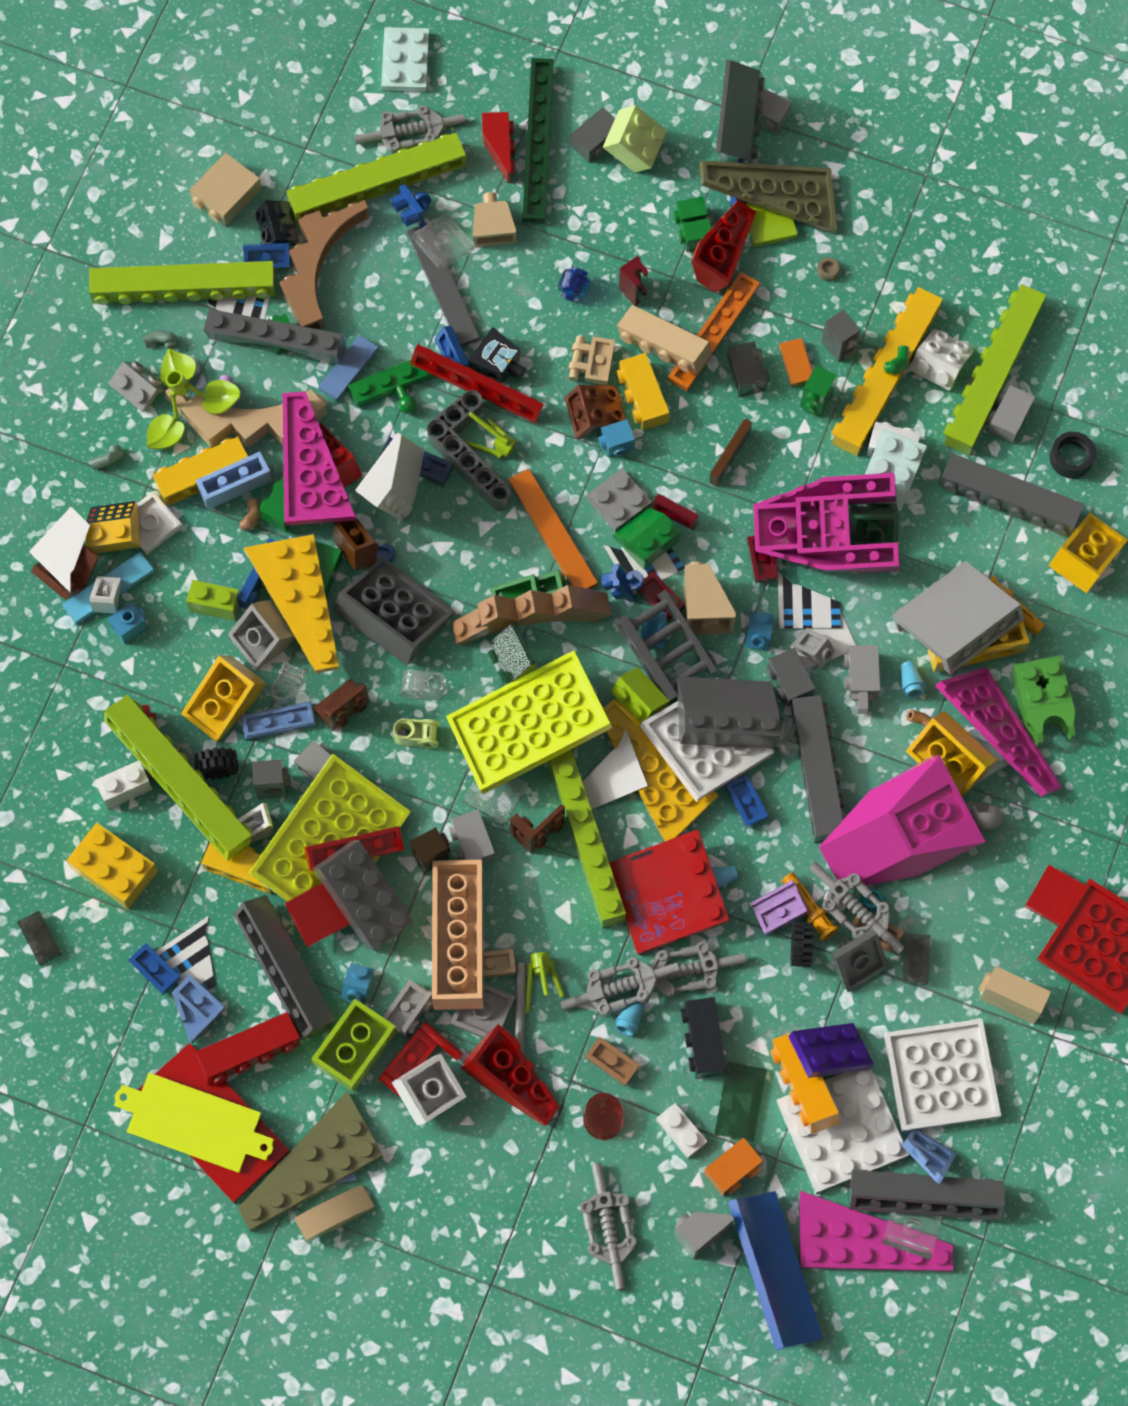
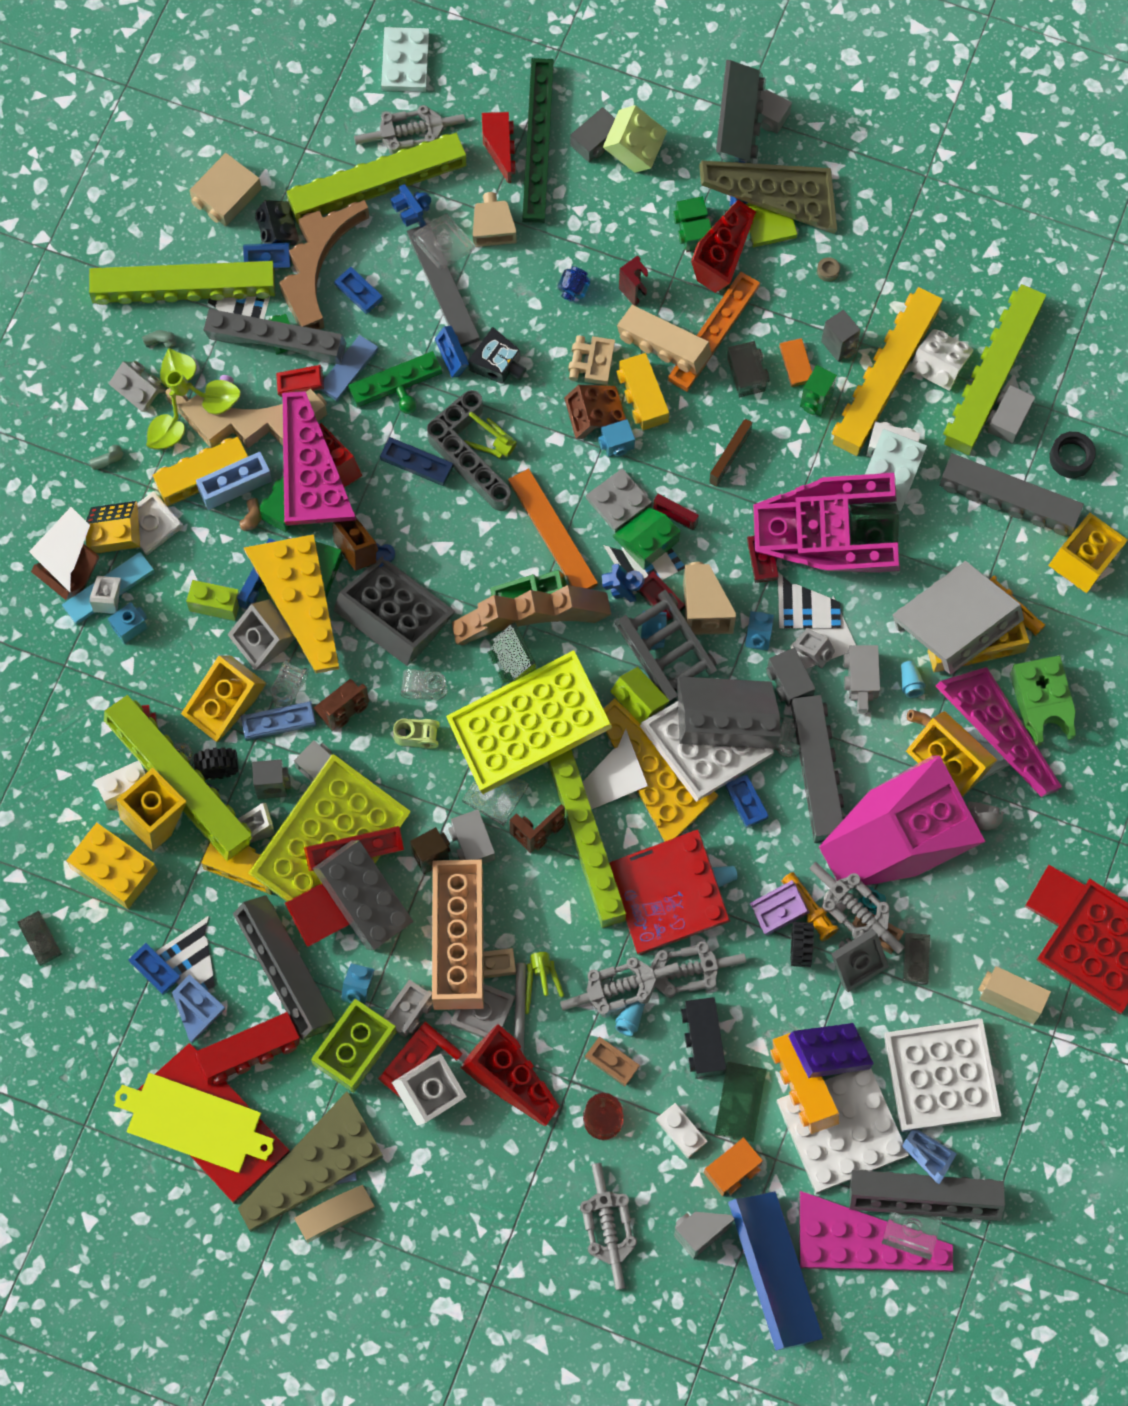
(151, 809): none -> yellow slope
(300, 380): none -> red tile
(358, 290): none -> blue plate
(394, 478): white slope -> none
(471, 380): red plate -> none
(900, 363): green arm -> none

